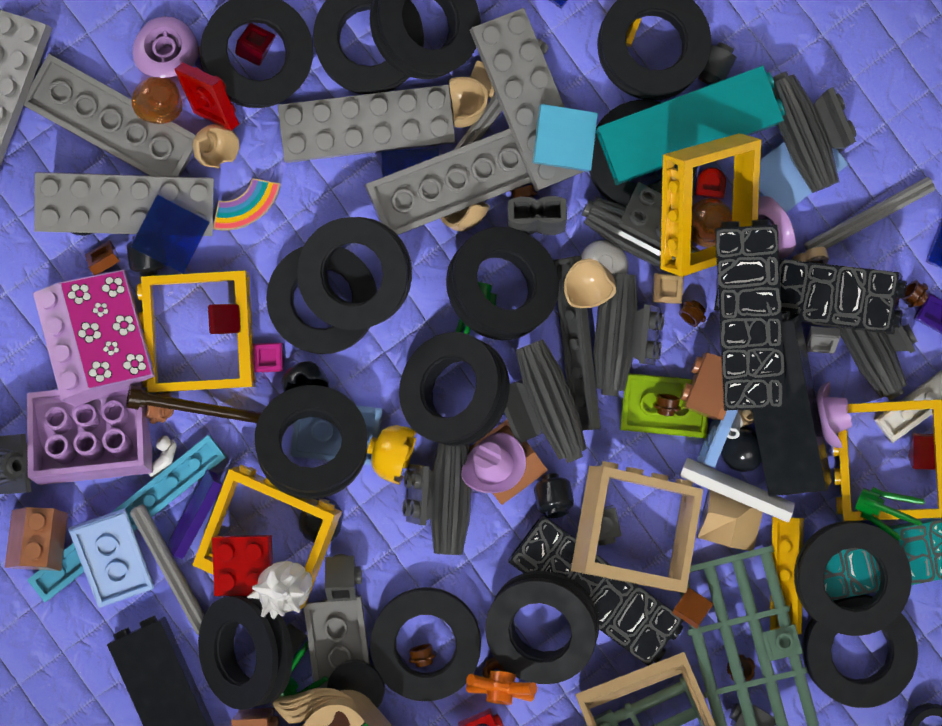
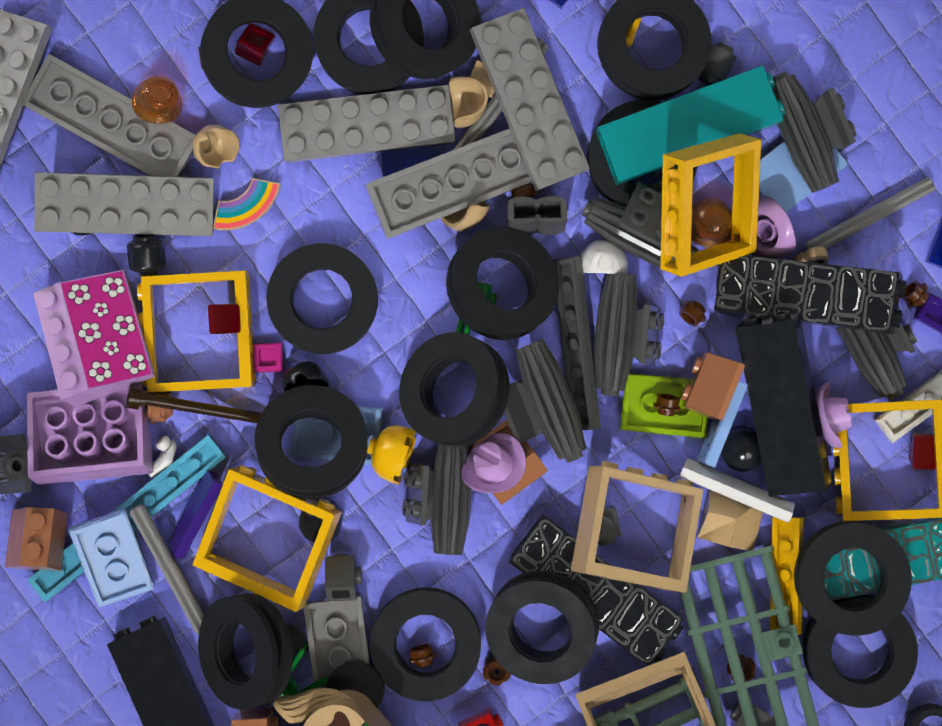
(102, 258): dark orange tile -> none
(164, 46): lavender hat -> none
(169, 234): clear blue plate -> none
(207, 96): red plate -> none
(239, 562): red plate -> none
(282, 588): white hair -> none
(314, 280): black tyre -> none
(501, 687): orange bar -> none
(553, 496): black head -> none
(565, 137): medium azure tile -> none
(588, 284): tan helmet -> none
(667, 288): tan tile -> none
(692, 608): dark orange tile -> none
(711, 183): red tile -> none
(742, 419): arm -> none
(750, 316): black brick -> none
(822, 339): light grey tile -> none
(871, 503): green plant -> none

